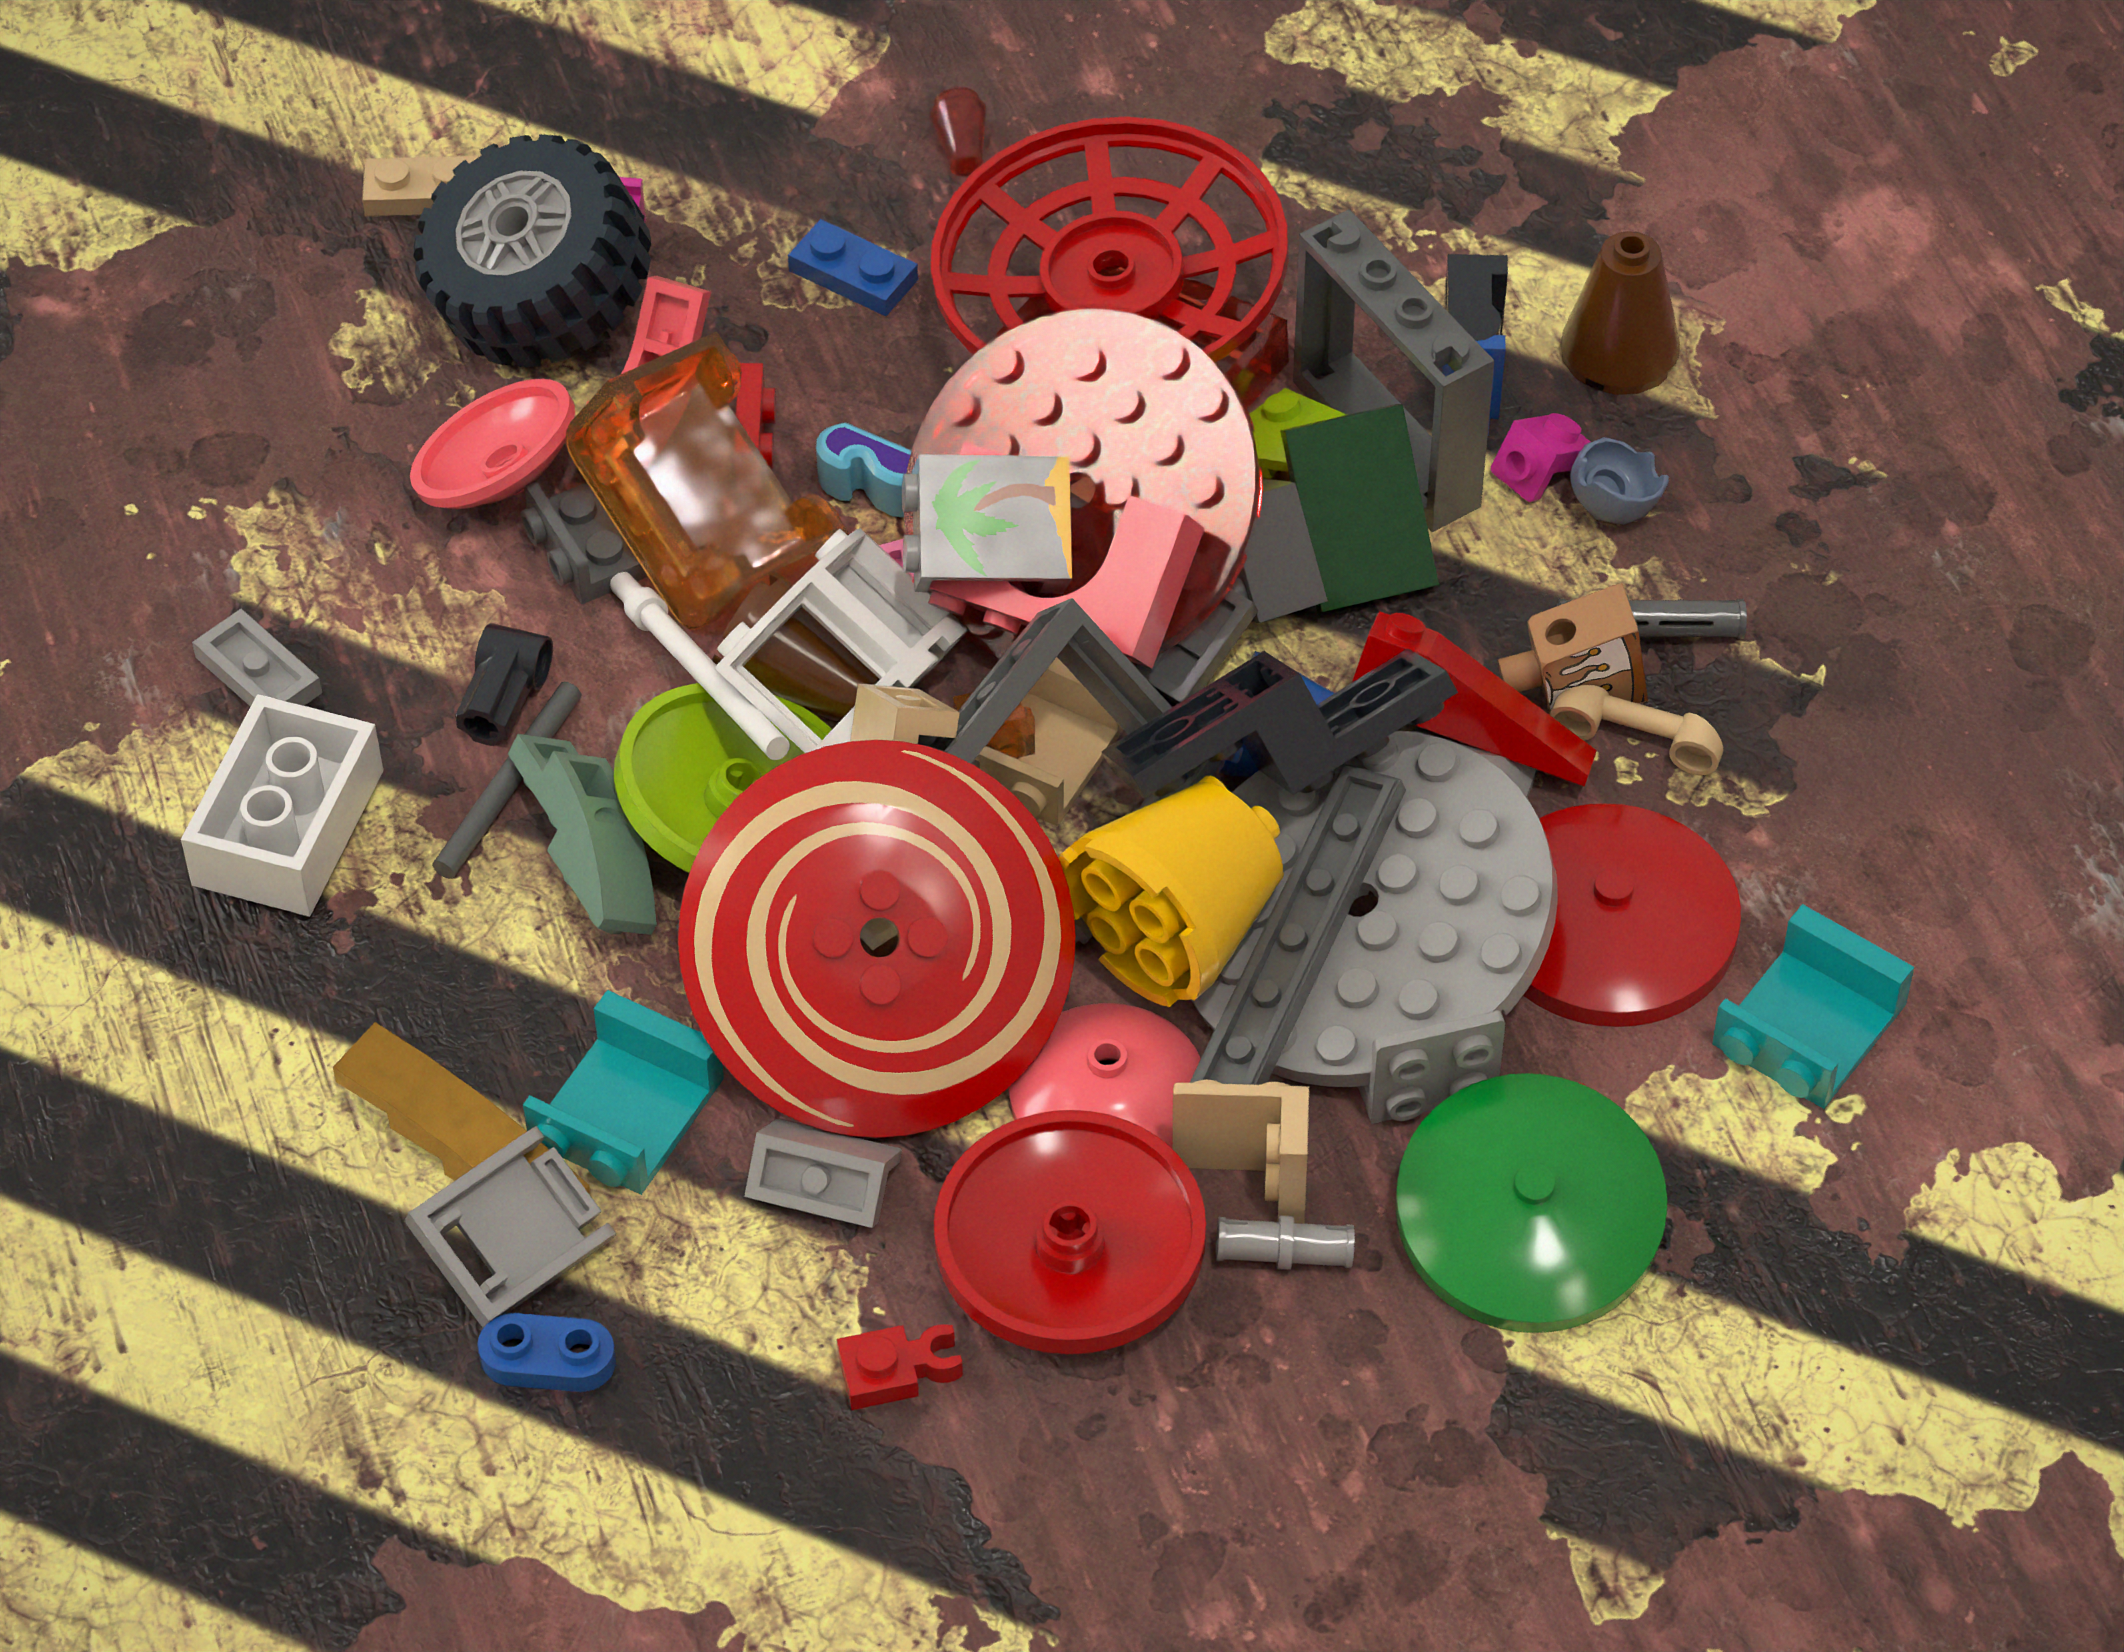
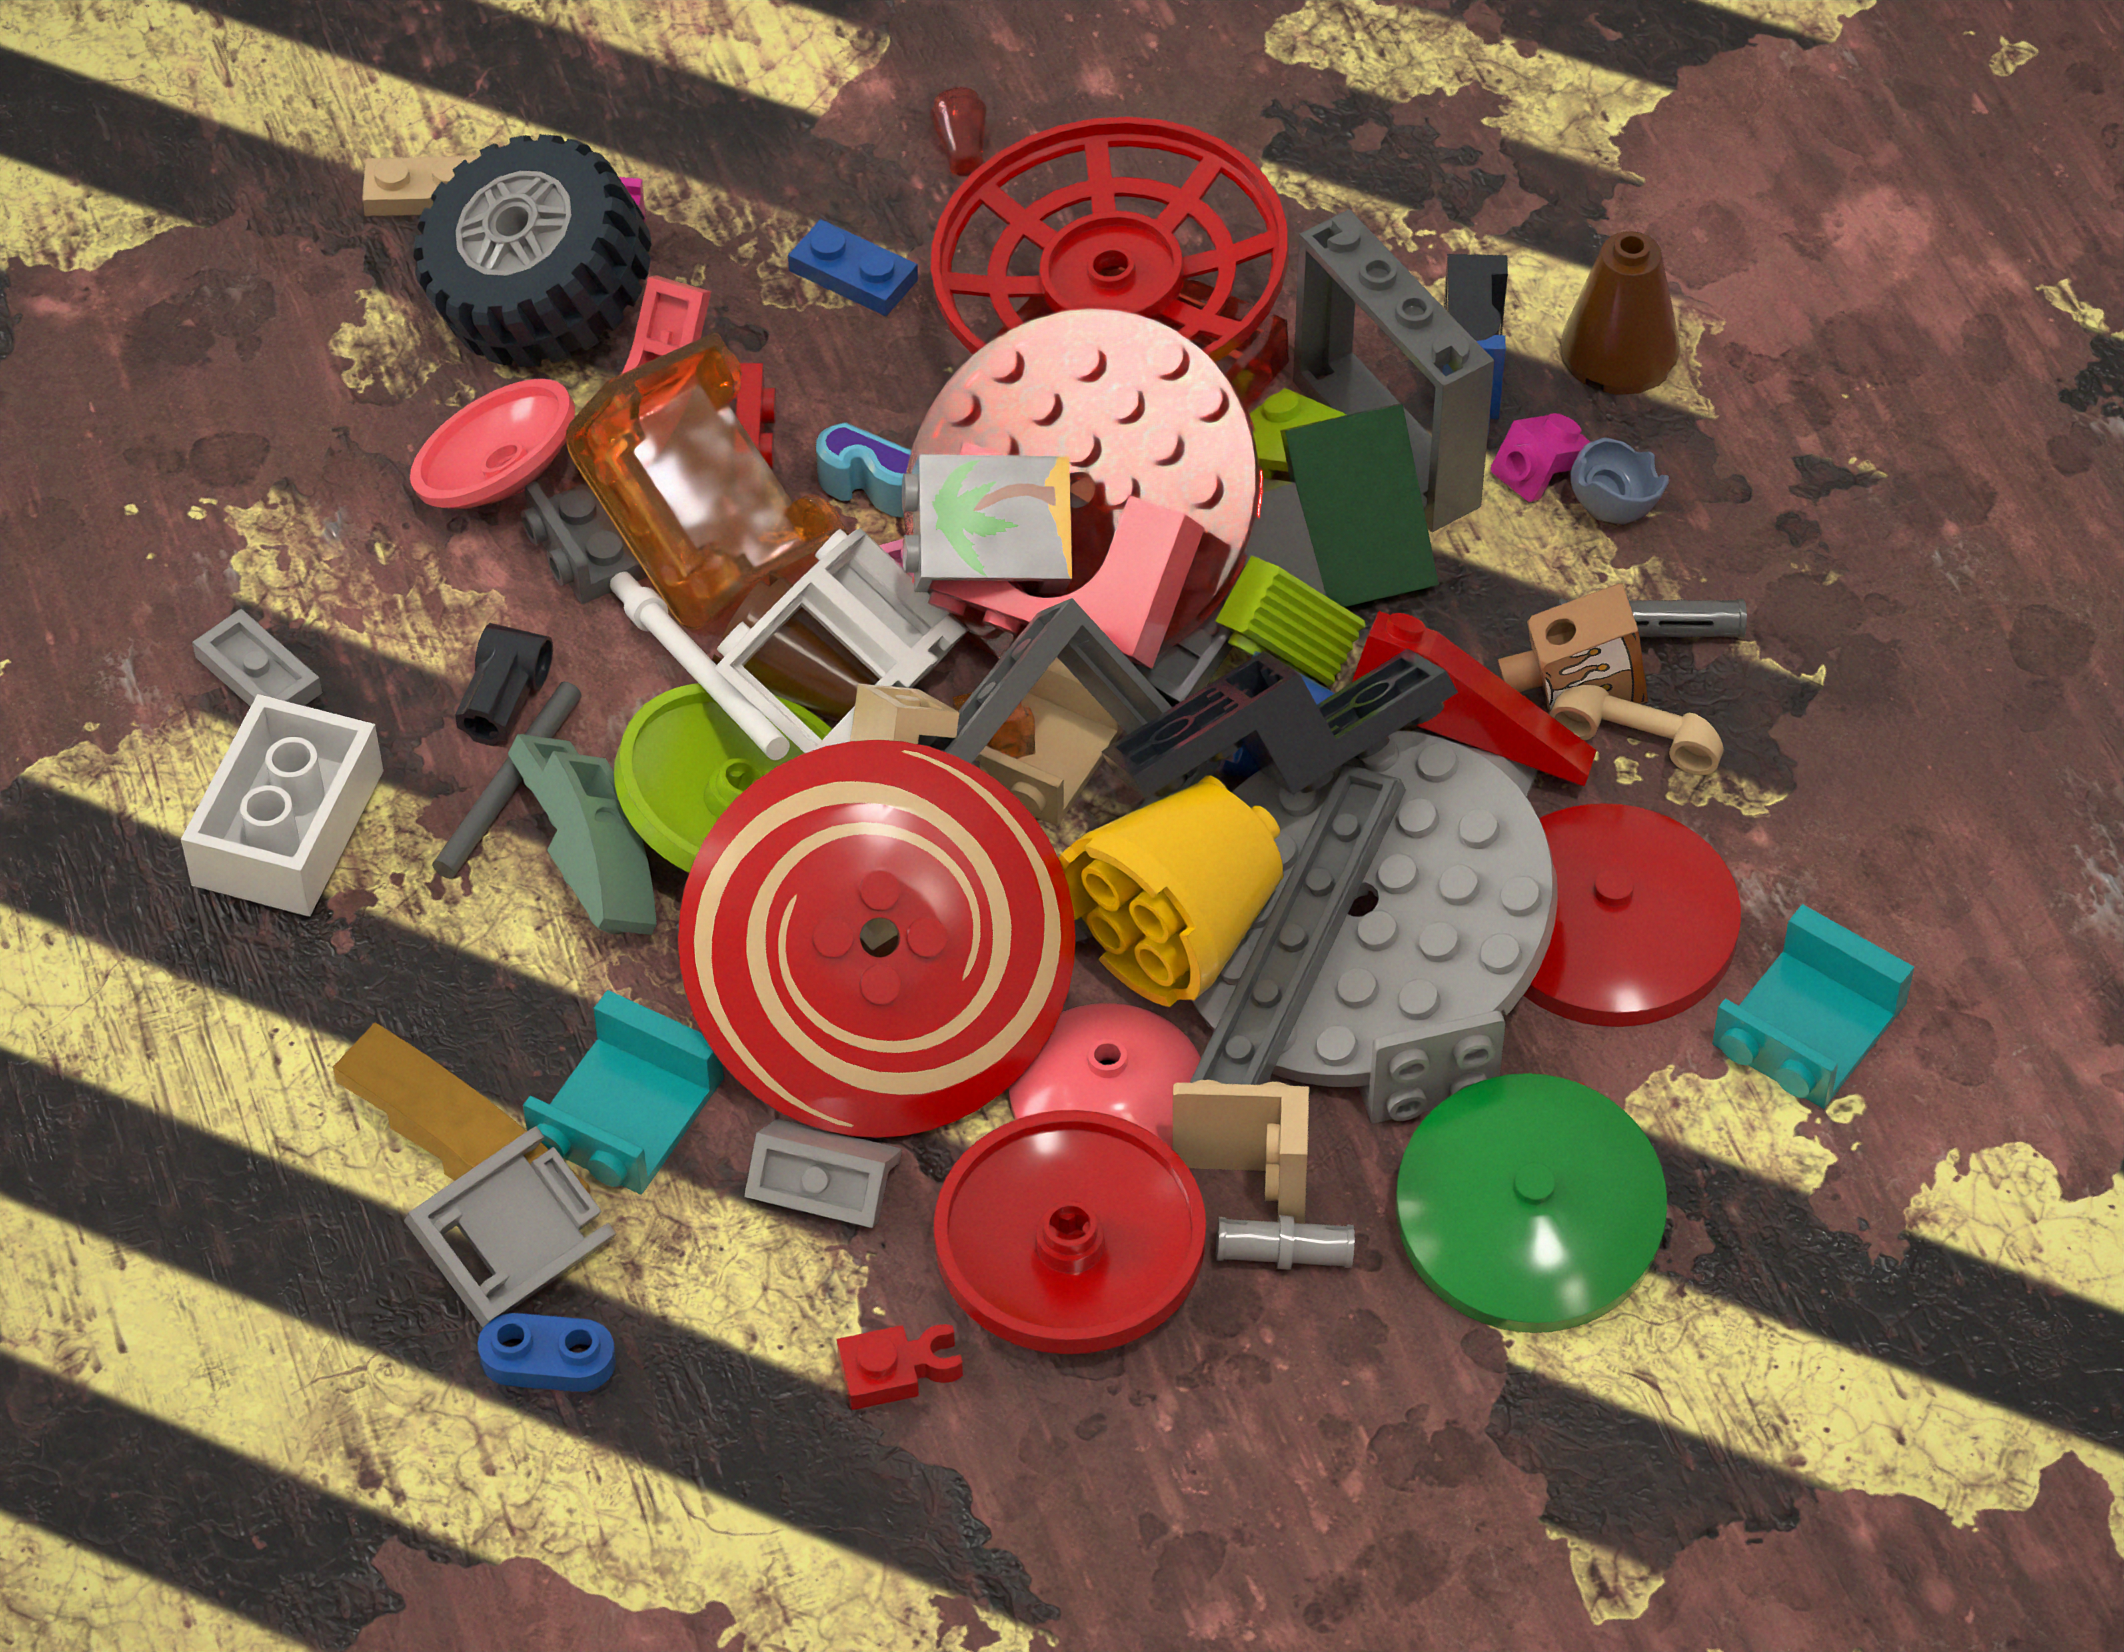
(1289, 621): none -> lime brick

